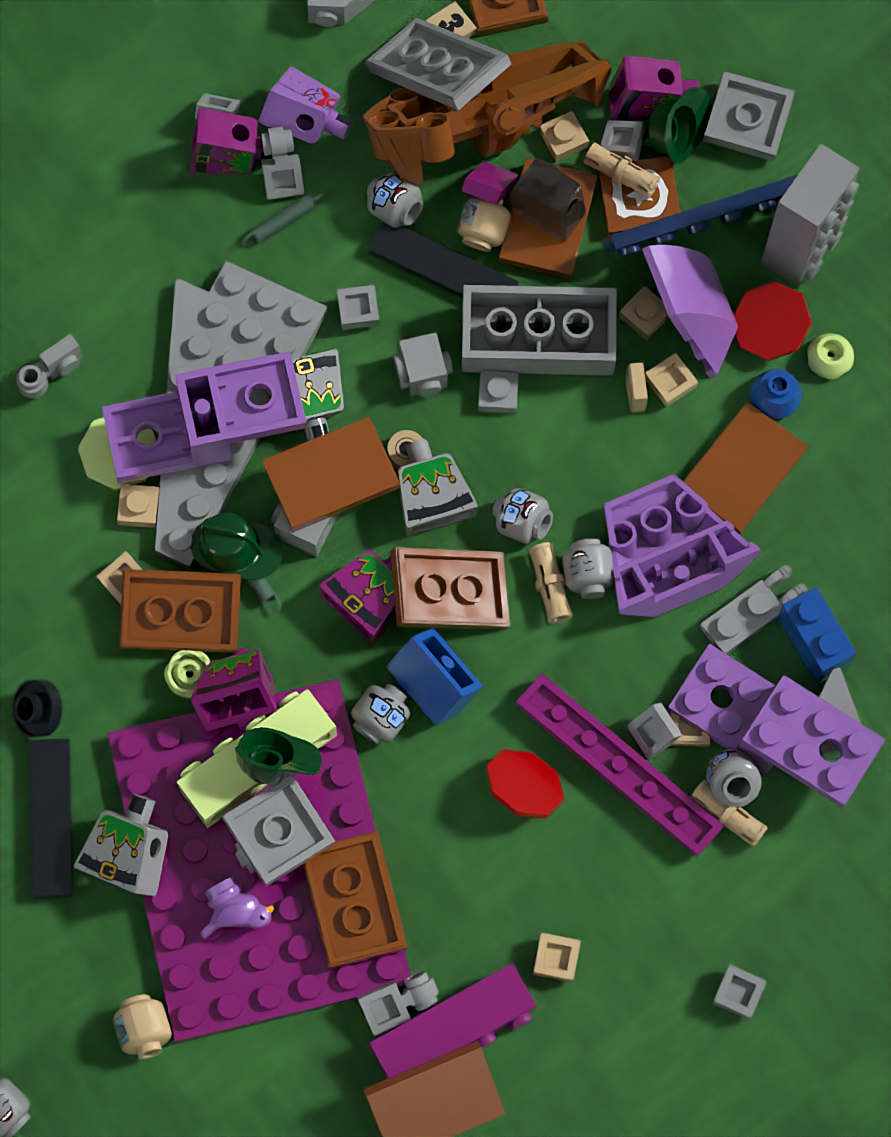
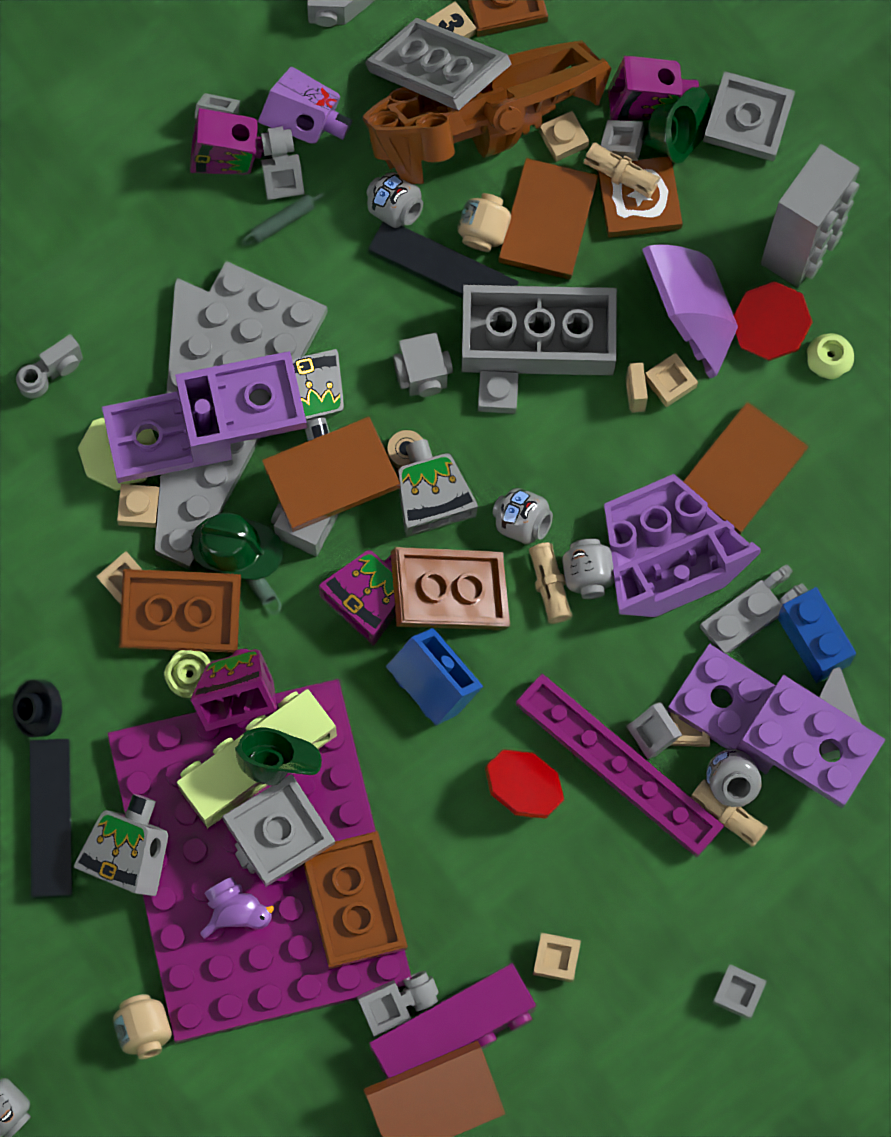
(358, 307): light grey plate -> none
(380, 713): light grey head -> none
(489, 182): magenta tile -> none
(546, 196): clear smoke torso -> none
(644, 313): tan plate -> none
(696, 218): dark blue plate -> none
(776, 393): blue cone -> none

